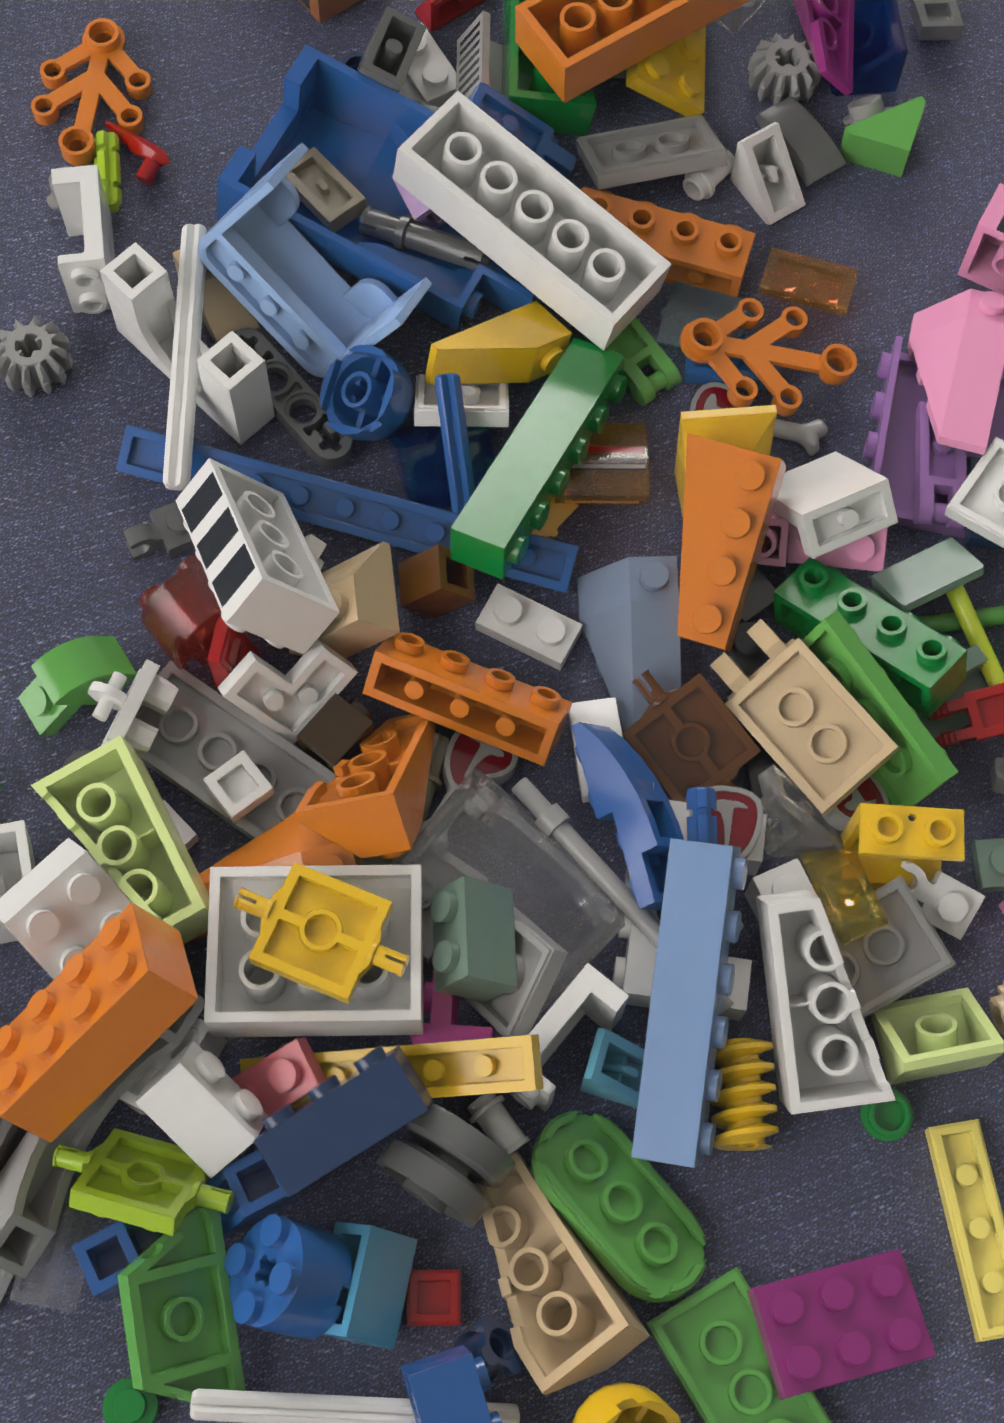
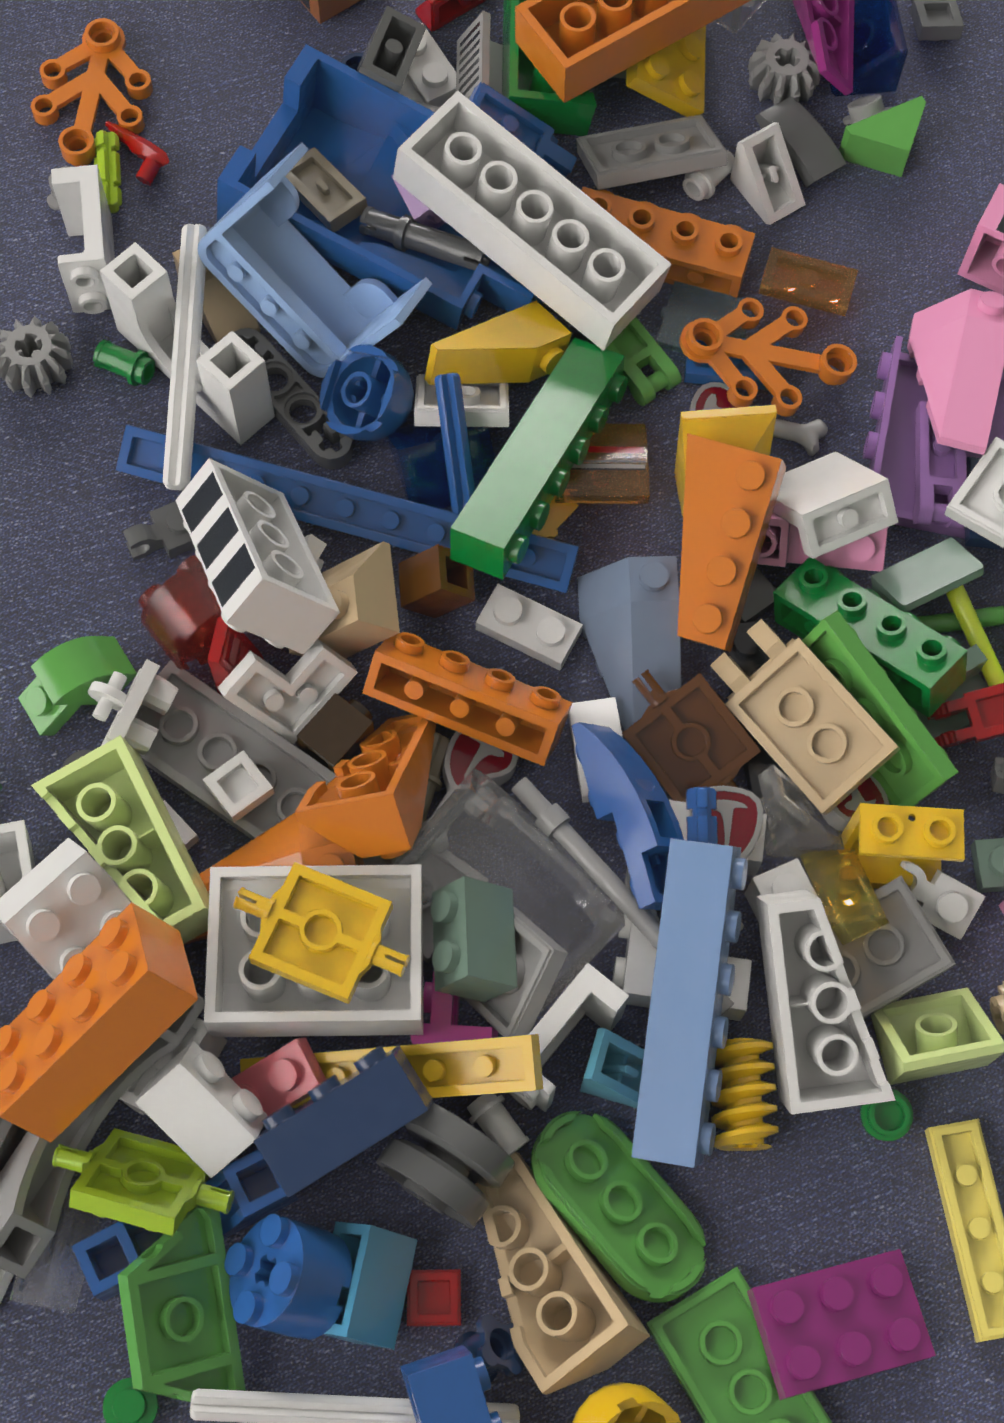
(134, 366): none -> green pin

